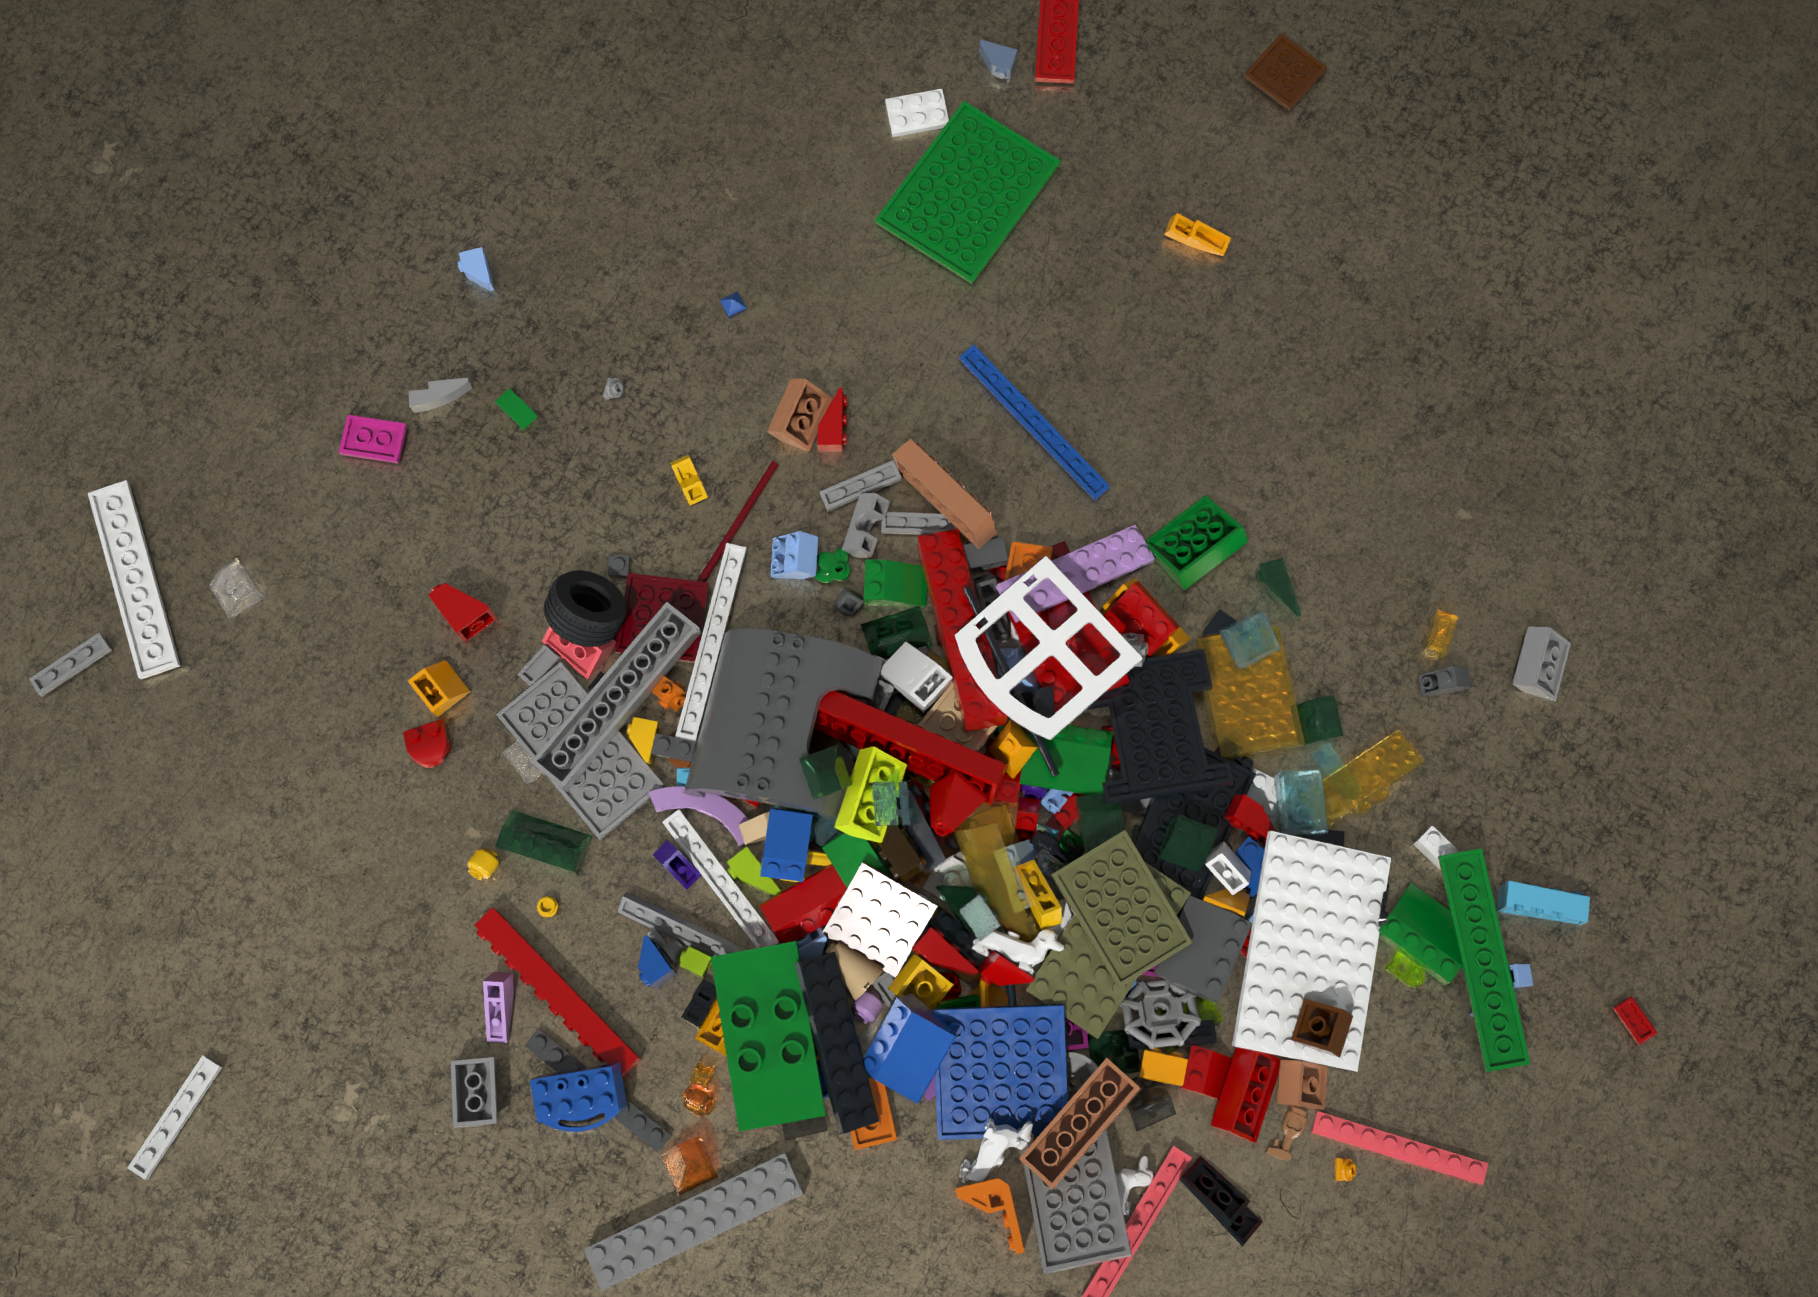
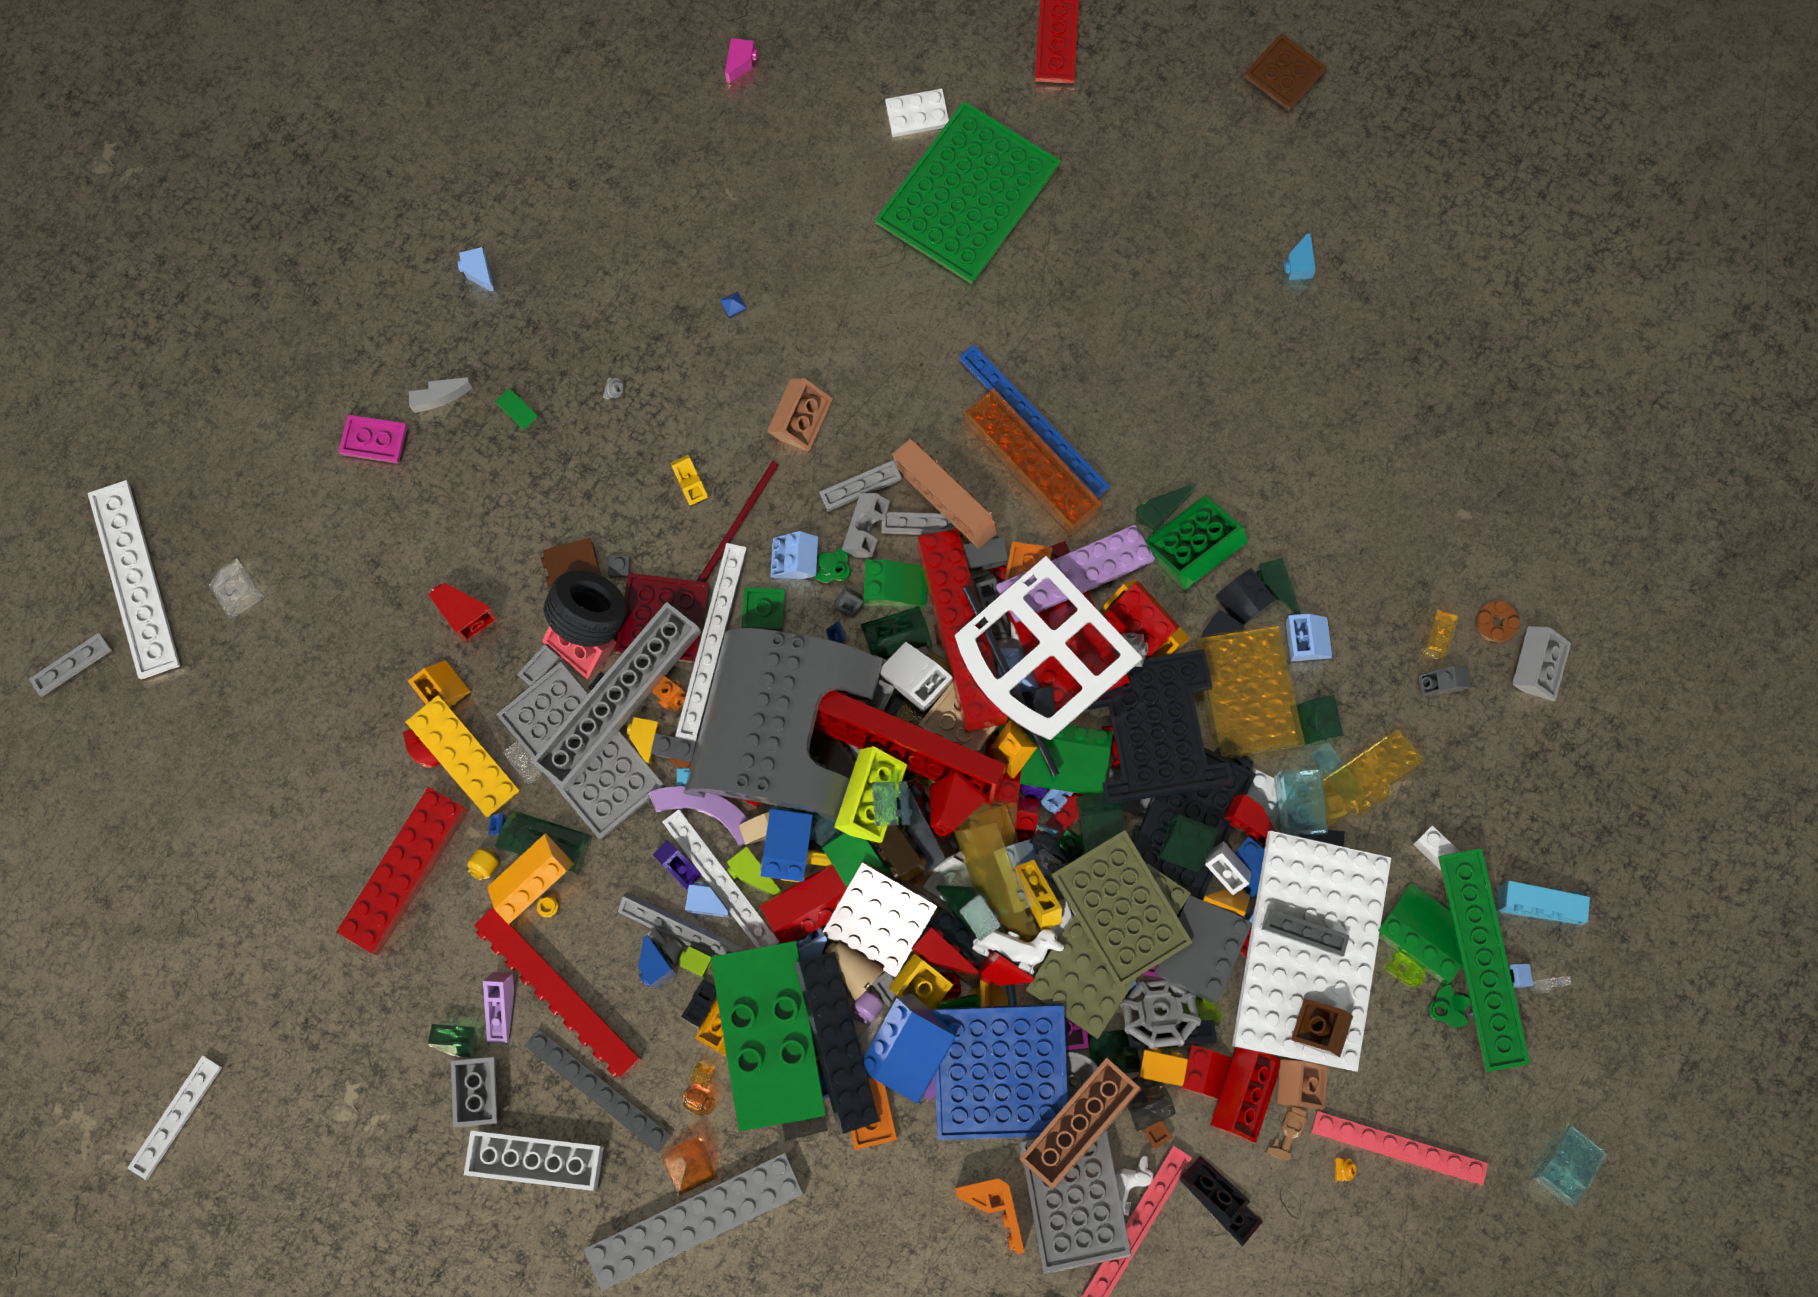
(402, 871): none -> red brick
(453, 1039): none -> clear green slope
(462, 756): none -> yellow plate
(496, 823): none -> blue slope
(528, 878): none -> light orange slope
(533, 1160): none -> white brick
(570, 557): none -> reddish brown brick
(579, 1096): blue piece -> none
(704, 901): none -> light blue slope
(740, 58): none -> dark pink slope
(763, 608): none -> green plate
(825, 772): clear green slope -> none
(831, 425): red slope -> none
(836, 633): none -> blue slope
(993, 1145): white animal -> none
(998, 58): sand blue slope -> none
(1032, 462): none -> clear orange brick
(1157, 1134): none -> dark orange plate
(1161, 508): none -> clear green slope
(1197, 235): light orange slope -> none
(1246, 597): none -> black slope
(1250, 639): clear light blue brick -> none
(1301, 260): none -> dark azure slope
(1305, 932): none -> dark grey plate
(1308, 637): none -> light blue slope
(1383, 914): black piece -> none
(1452, 1007): none -> green plate
(1509, 619): none -> dark orange plate
(1545, 985): none -> clear plate
(1570, 1167): none -> clear light blue slope
(1635, 1020): red plate -> none

